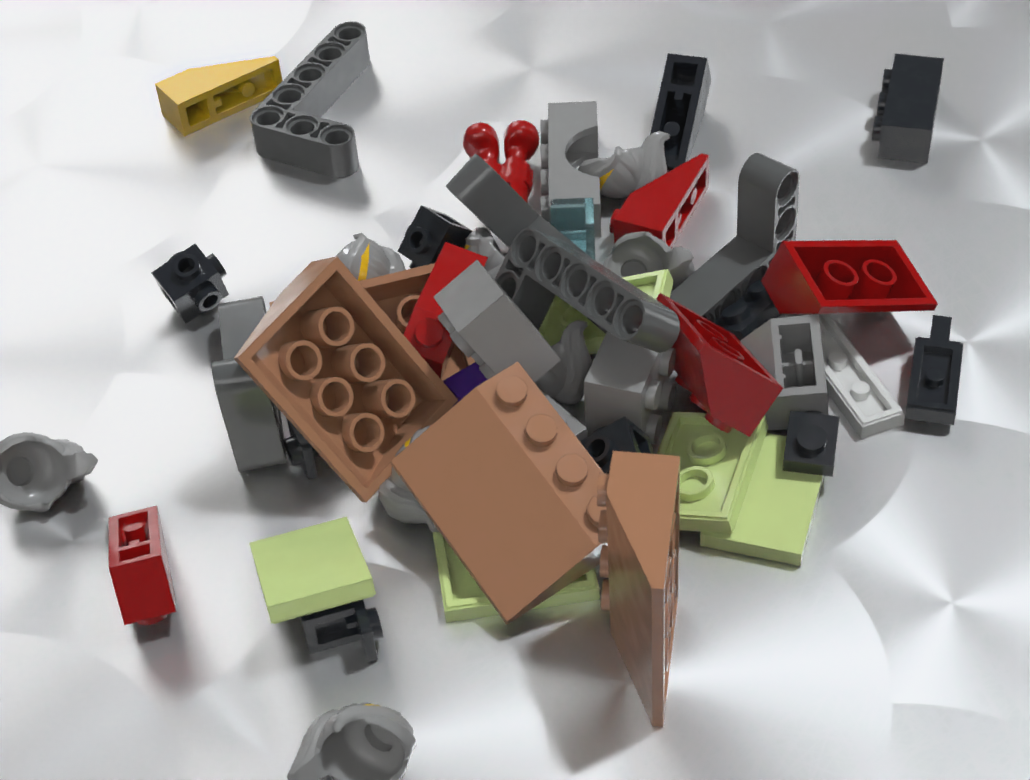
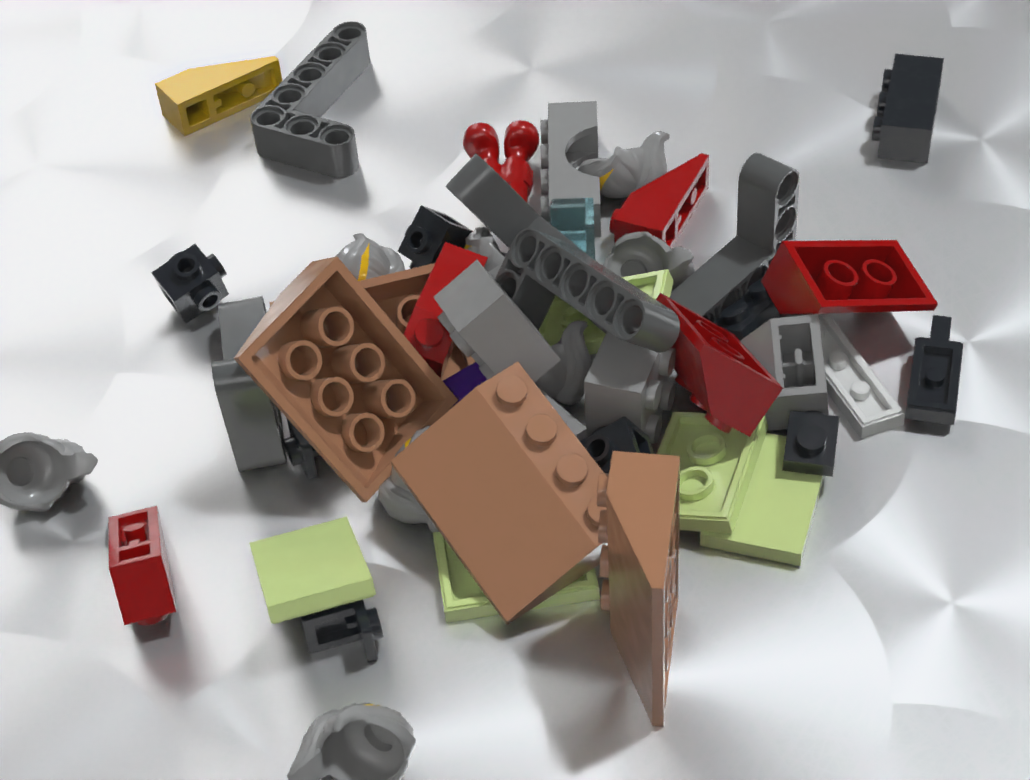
(681, 105): black slope -> none

